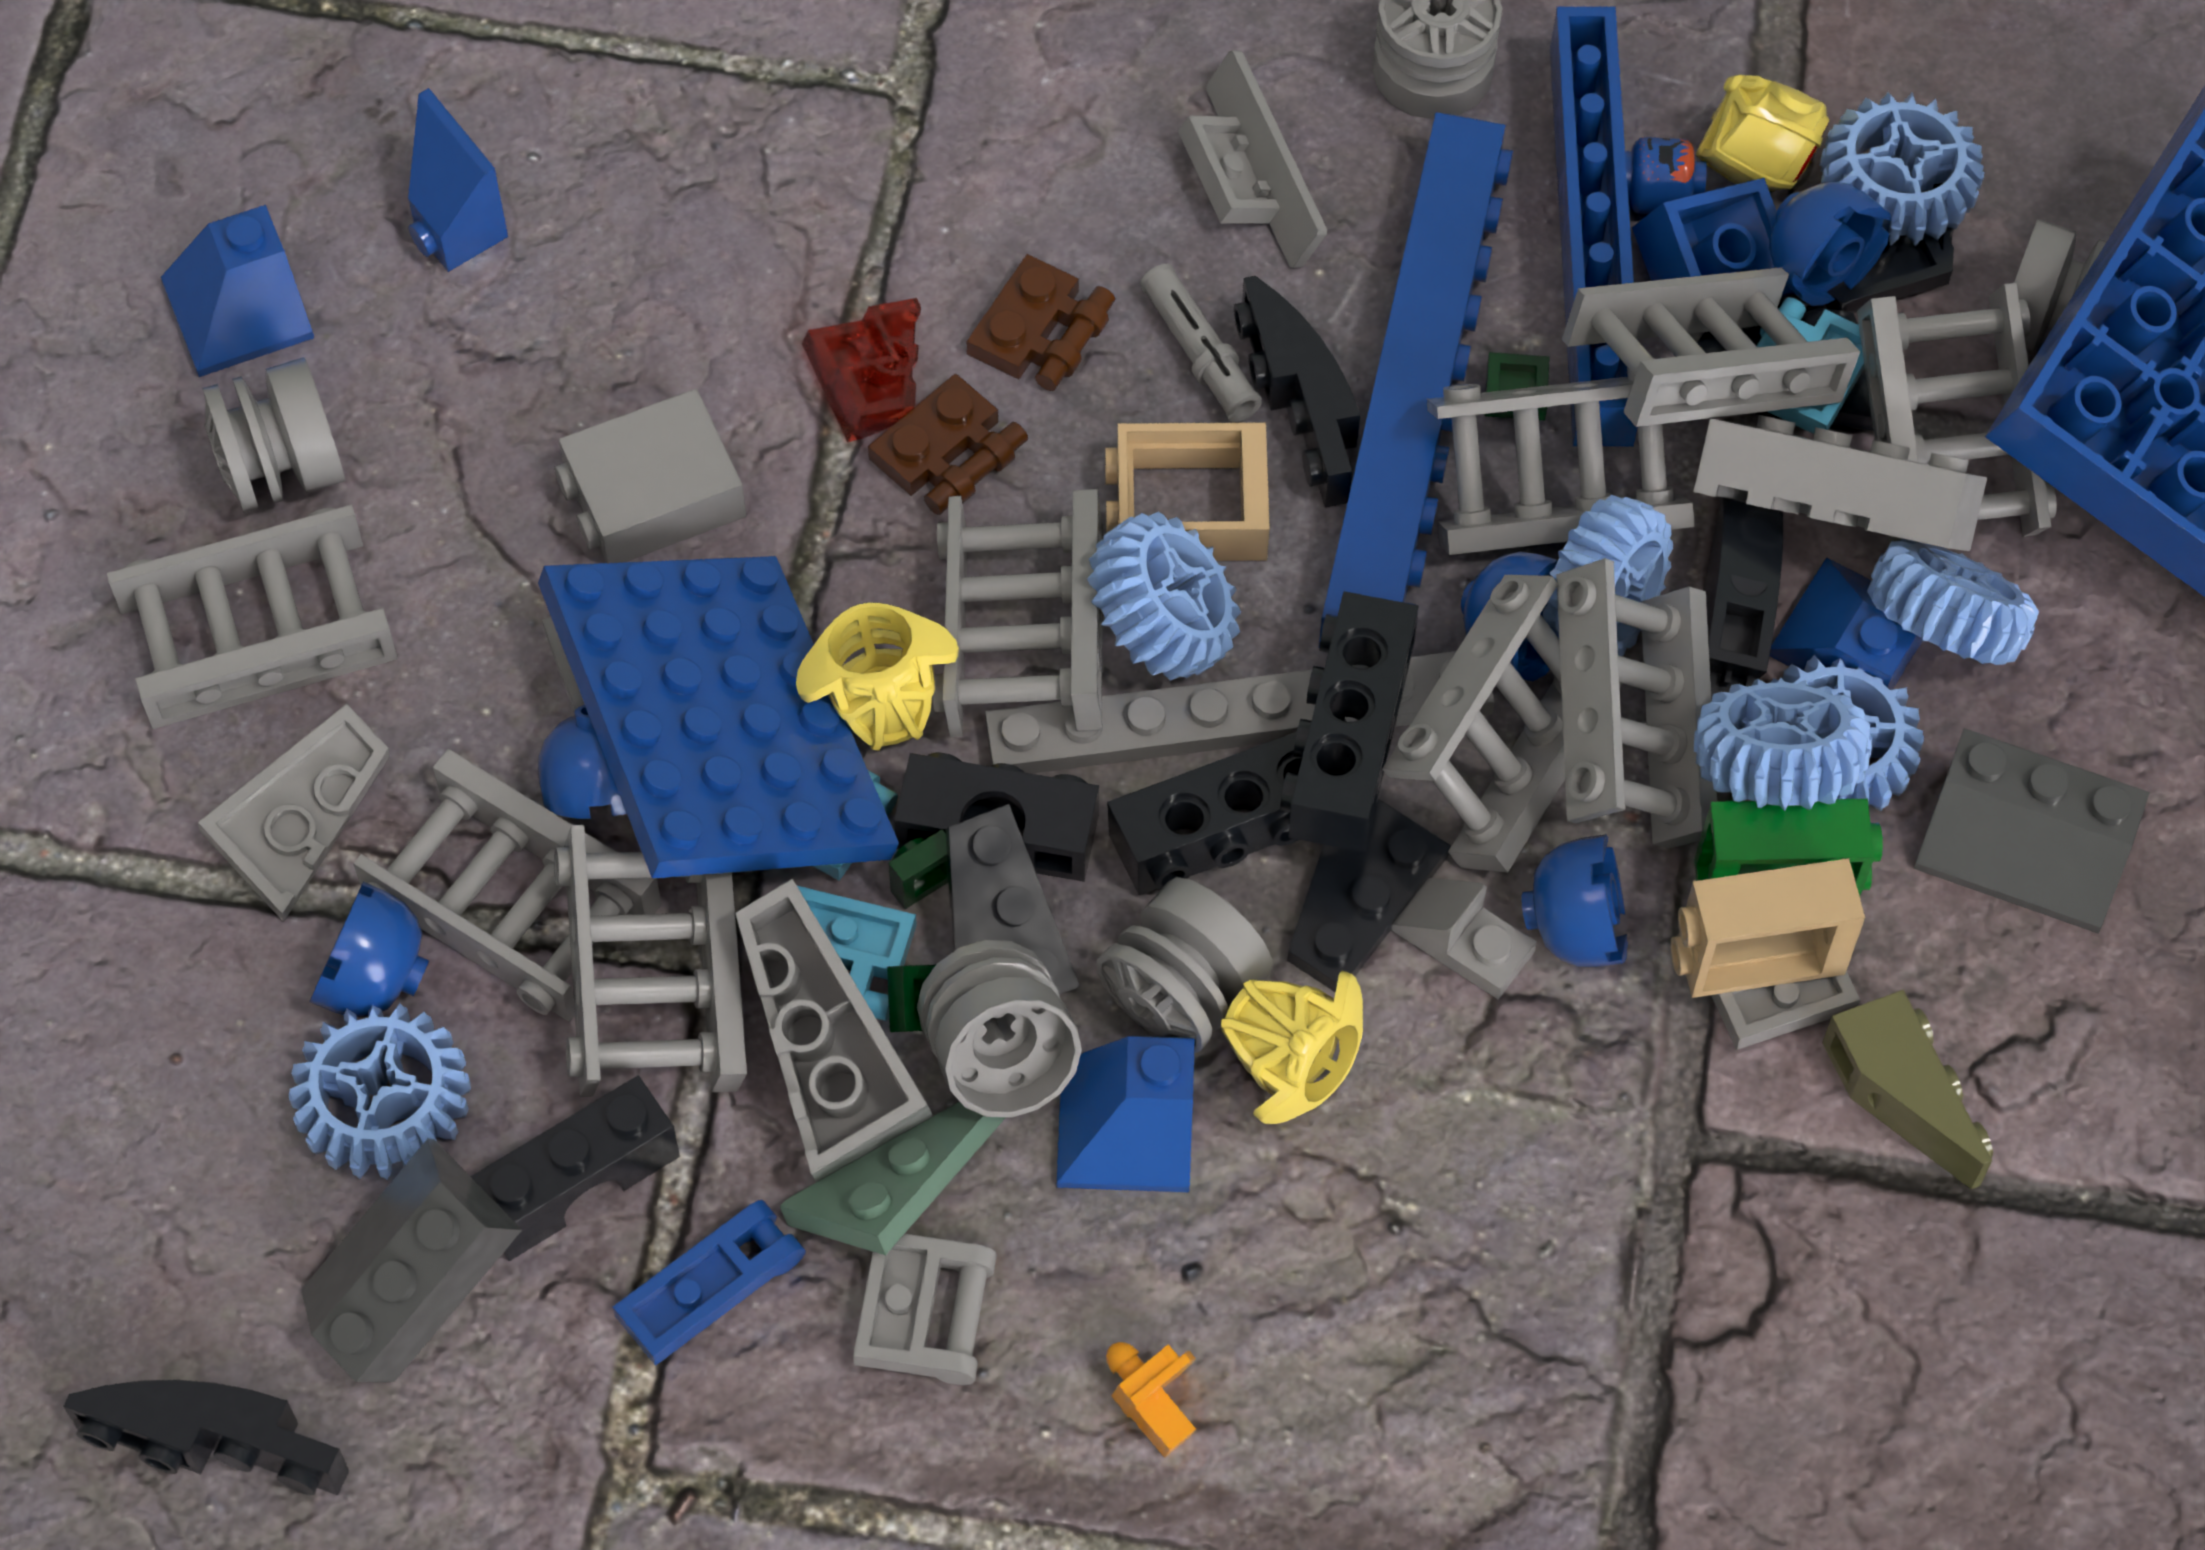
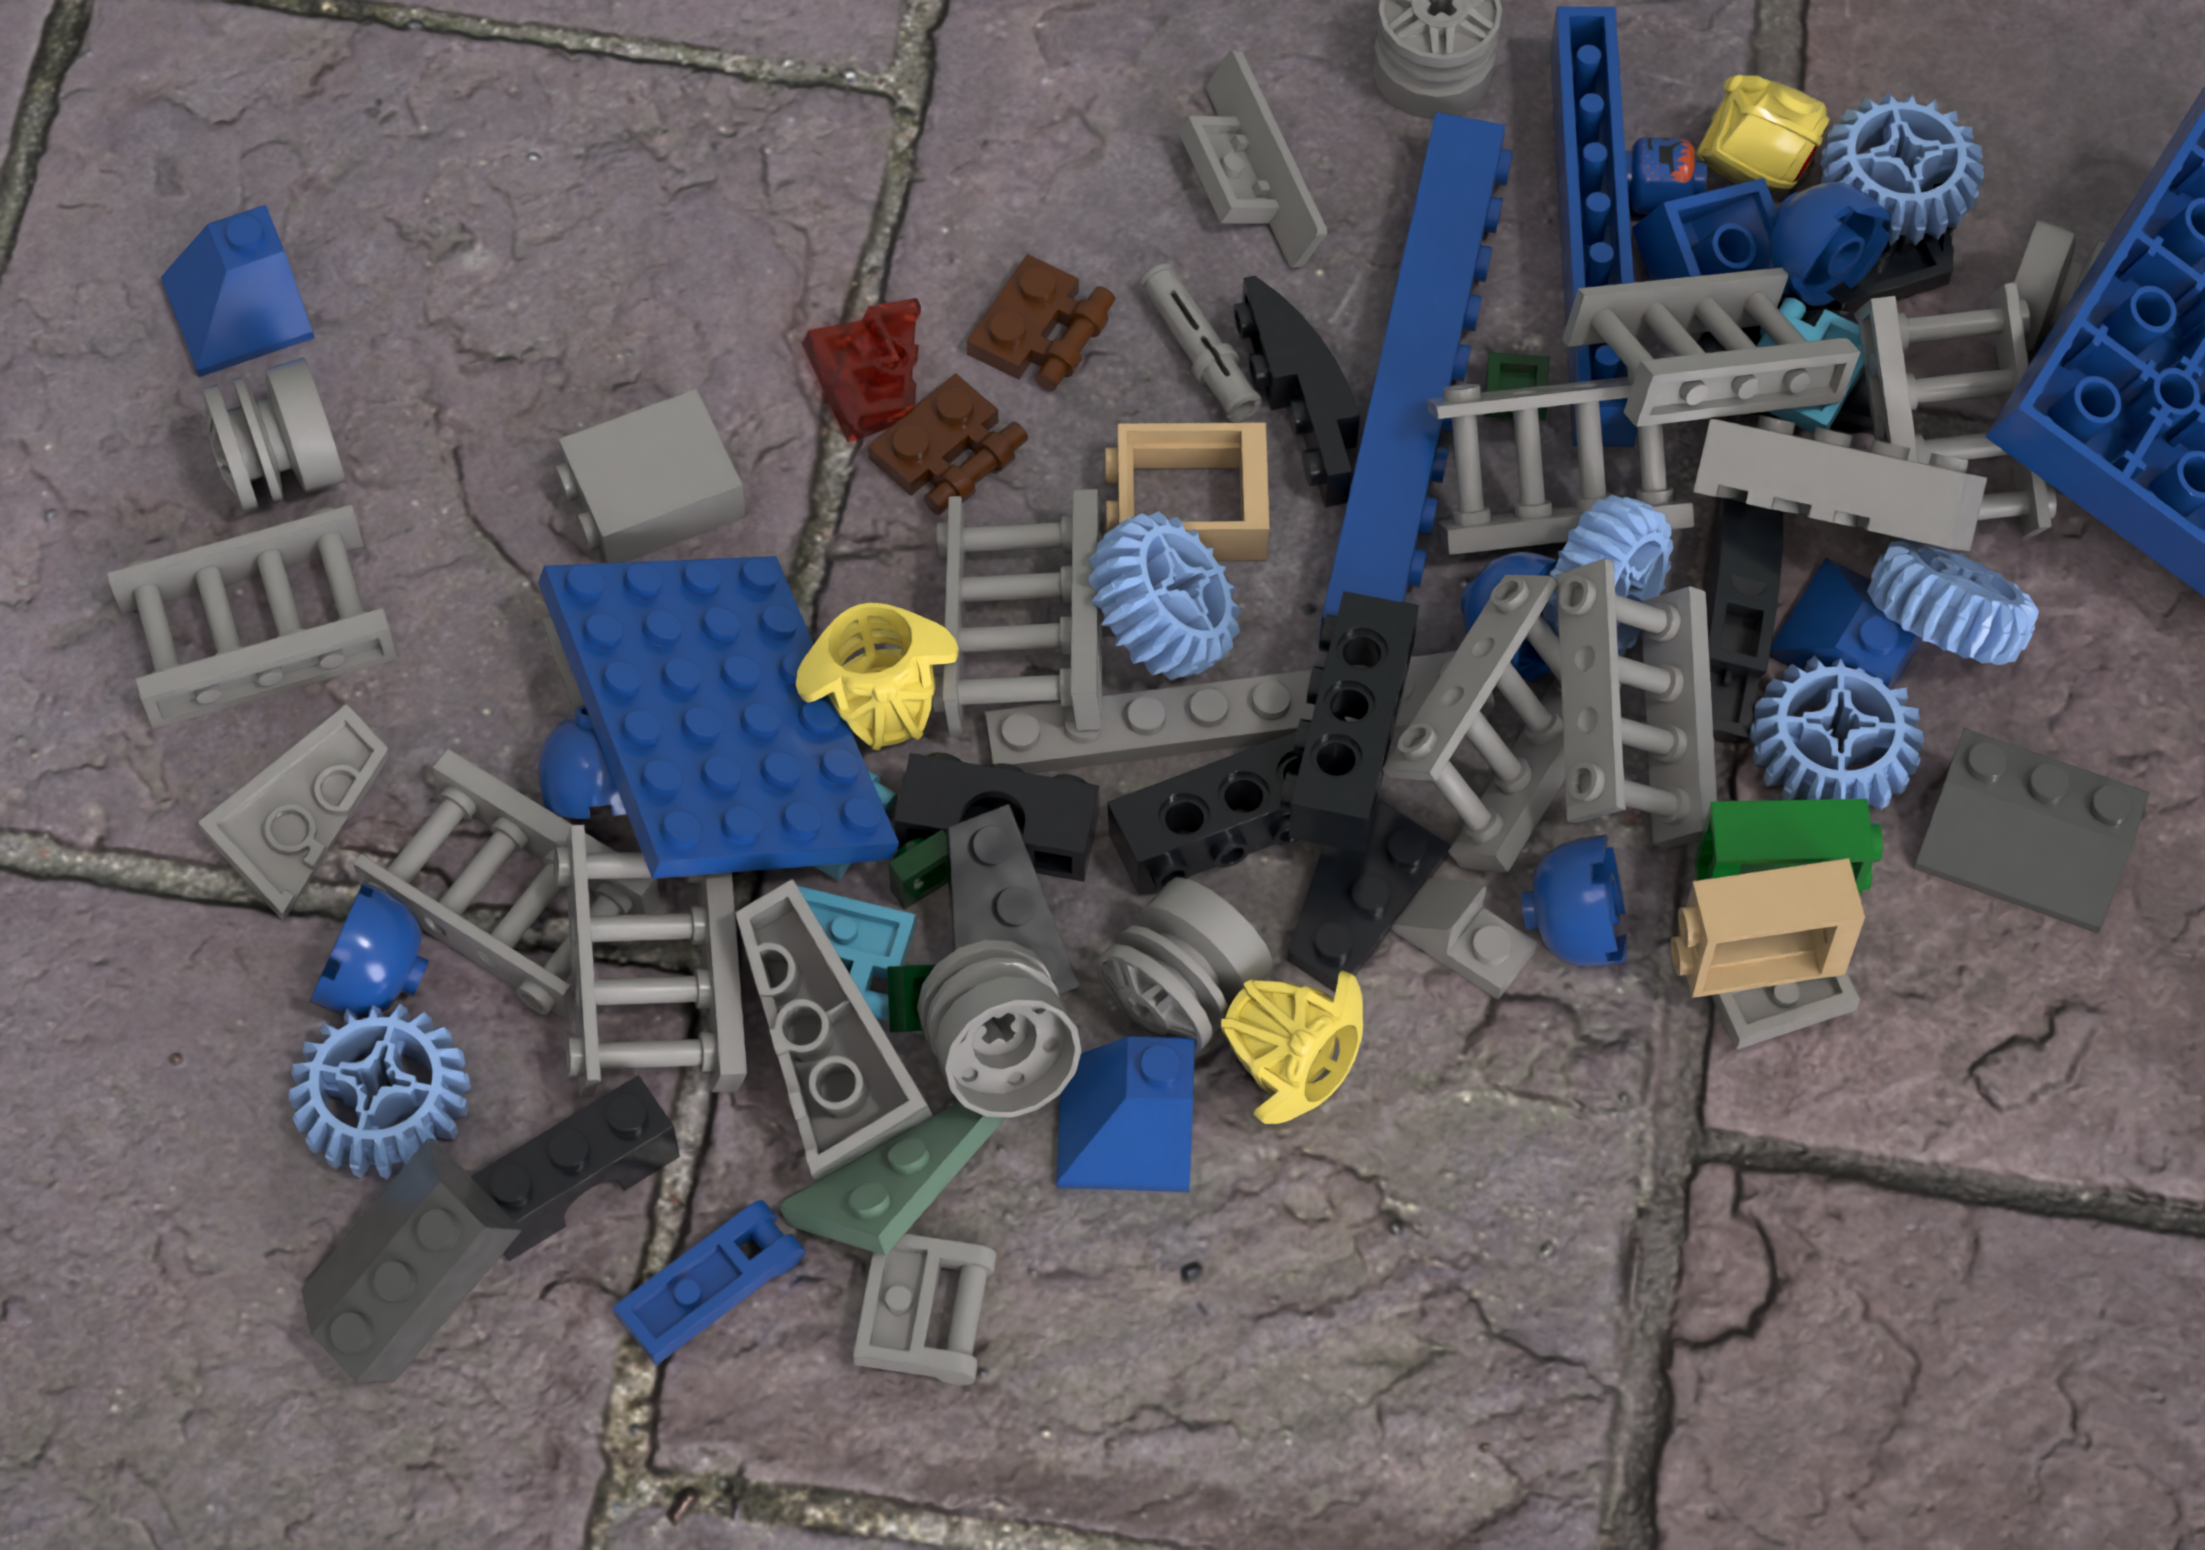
(186, 1420): black slope -> none
(451, 189): blue slope -> none
(1143, 1394): light orange piece -> none
(1782, 744): light blue gear -> none
(1896, 1076): olive slope -> none

